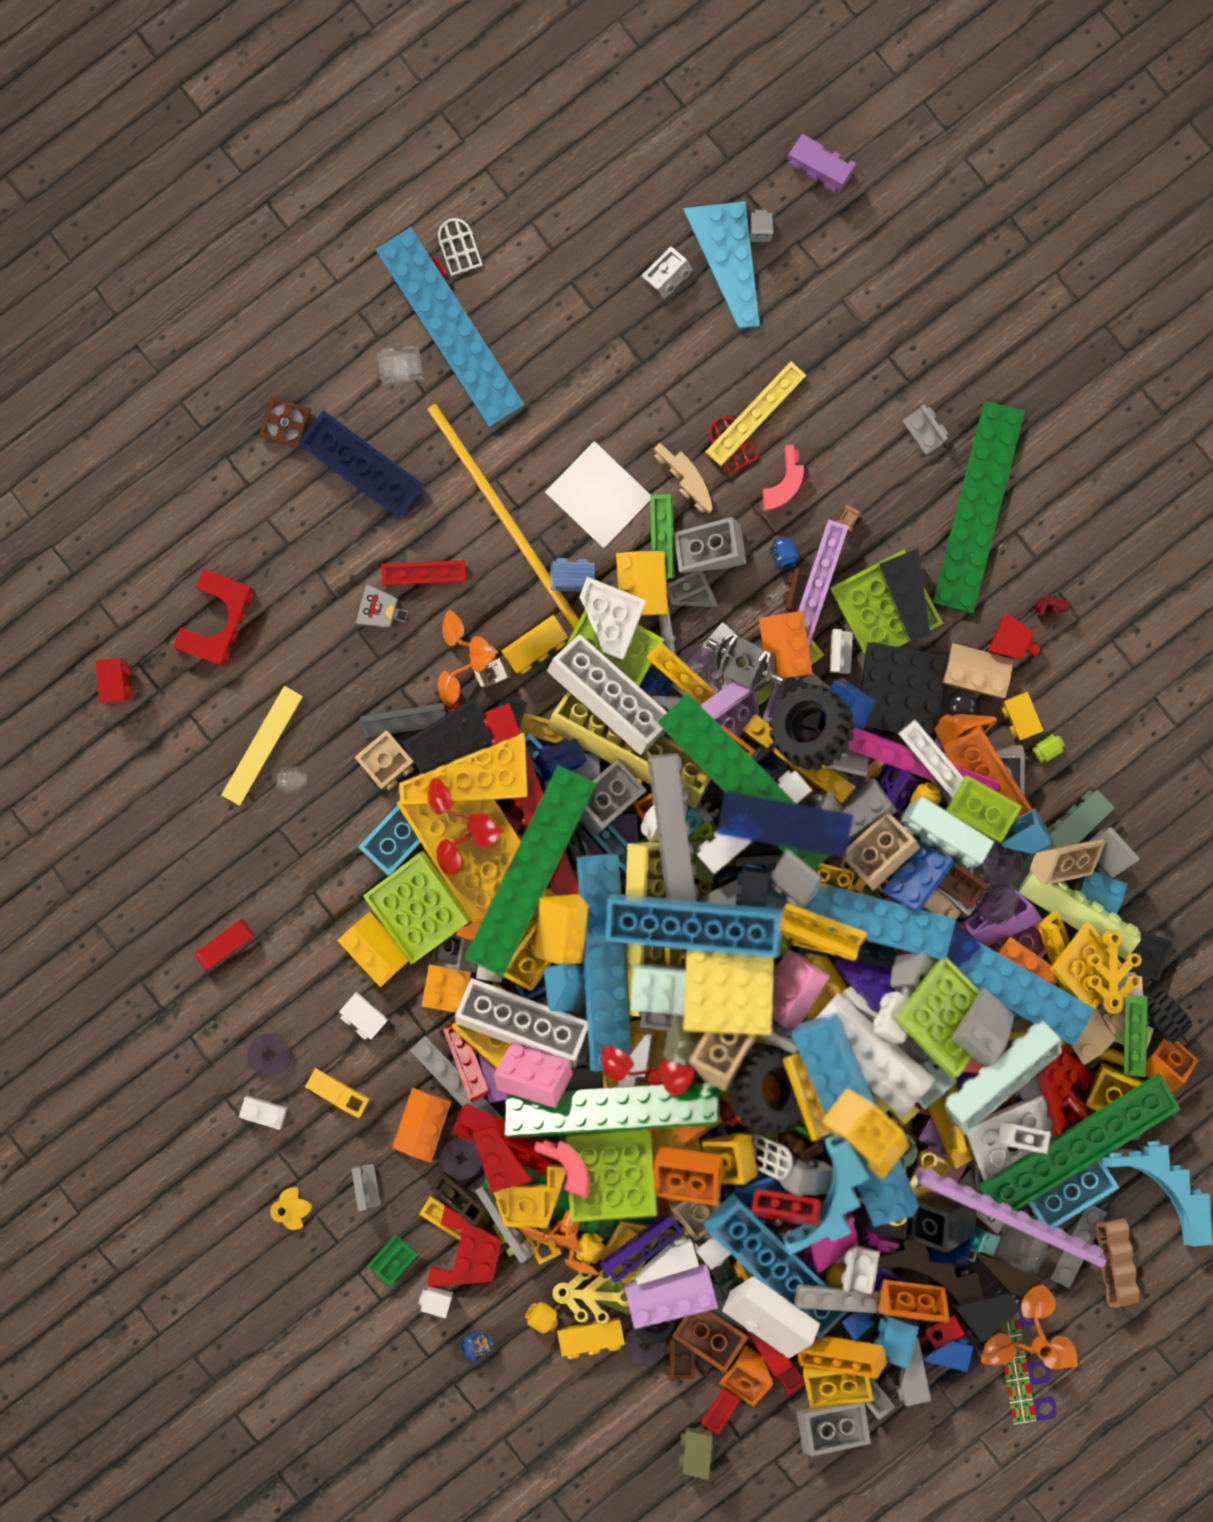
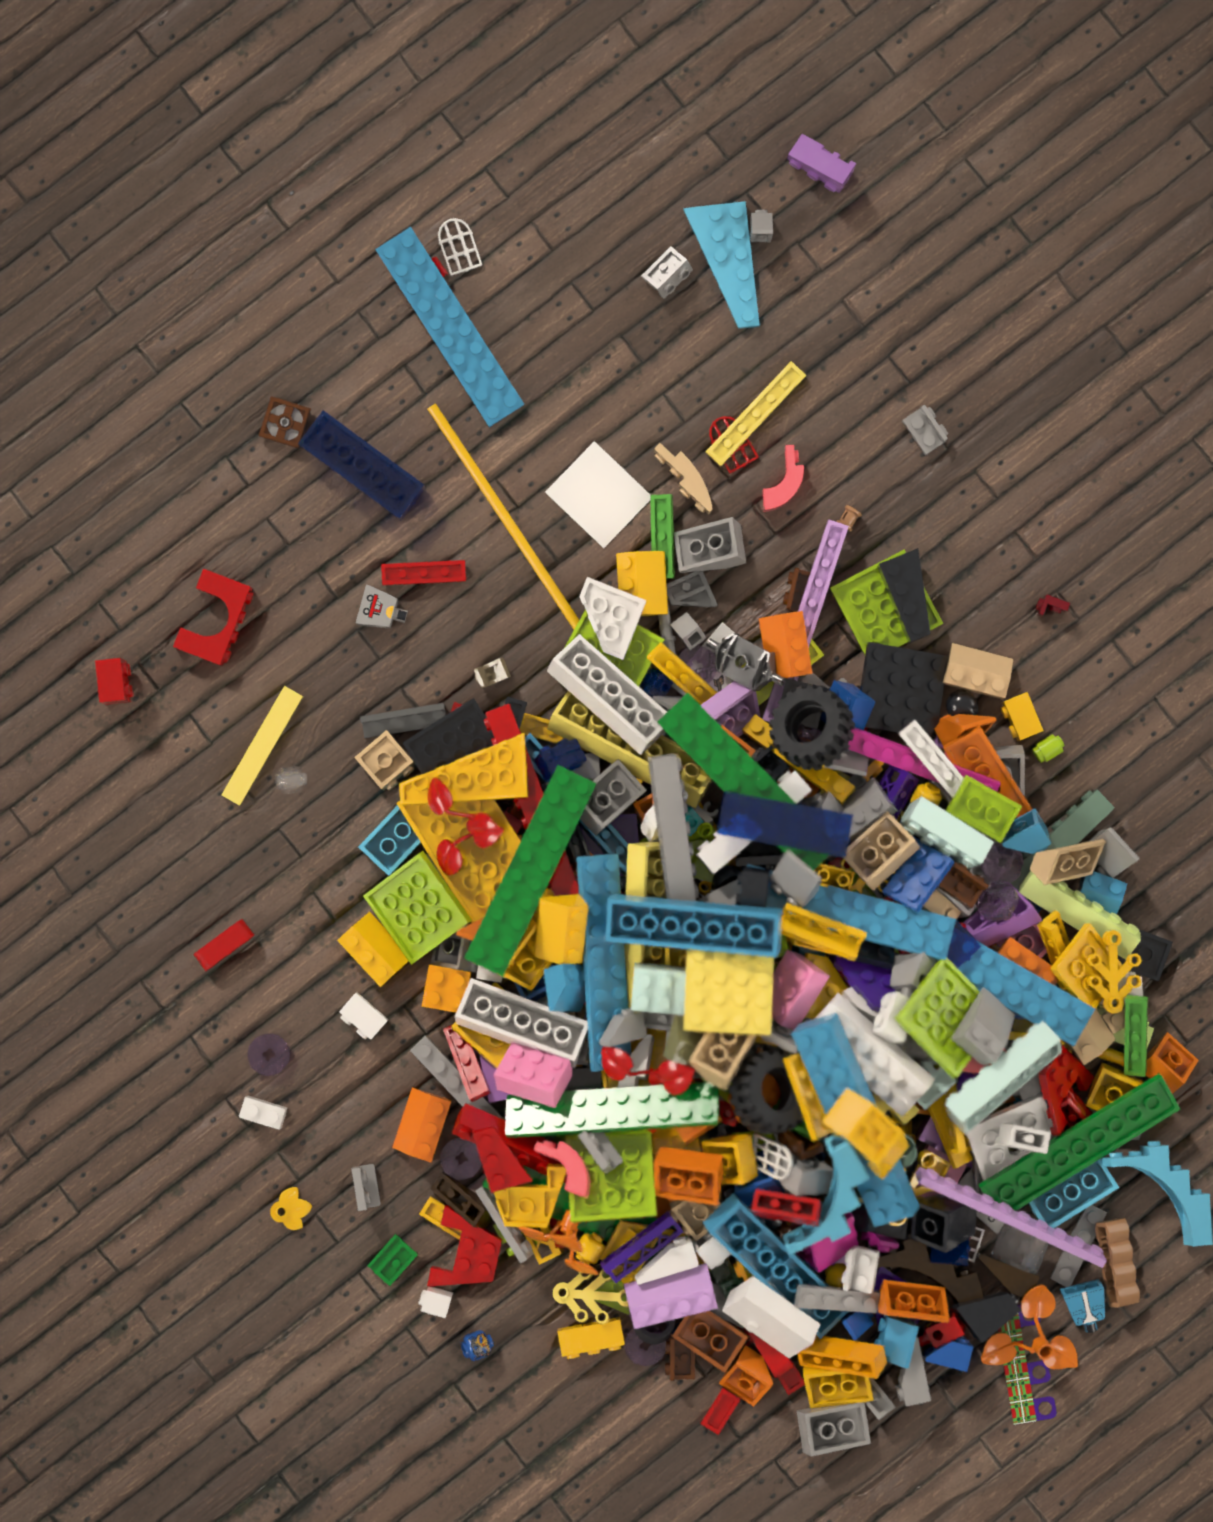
(338, 1093): yellow slope -> none
(400, 365): clear brick -> none
(480, 653): orange plant -> none
(535, 645): yellow slope -> none
(542, 1317): yellow head -> none
(570, 575): medium blue brick -> none
(601, 1150): none -> light grey bracket
(624, 1028): none -> light grey slope
(688, 631): none -> light grey brick
(697, 1452): olive slope -> none
(784, 553): blue head -> none
(840, 651): white bracket -> none
(978, 507): green plate -> none
(984, 1242): teal bracket -> none
(1013, 639): red torso -> none
(1085, 1303): none -> dark azure torso
(1167, 1016): black tyre -> none

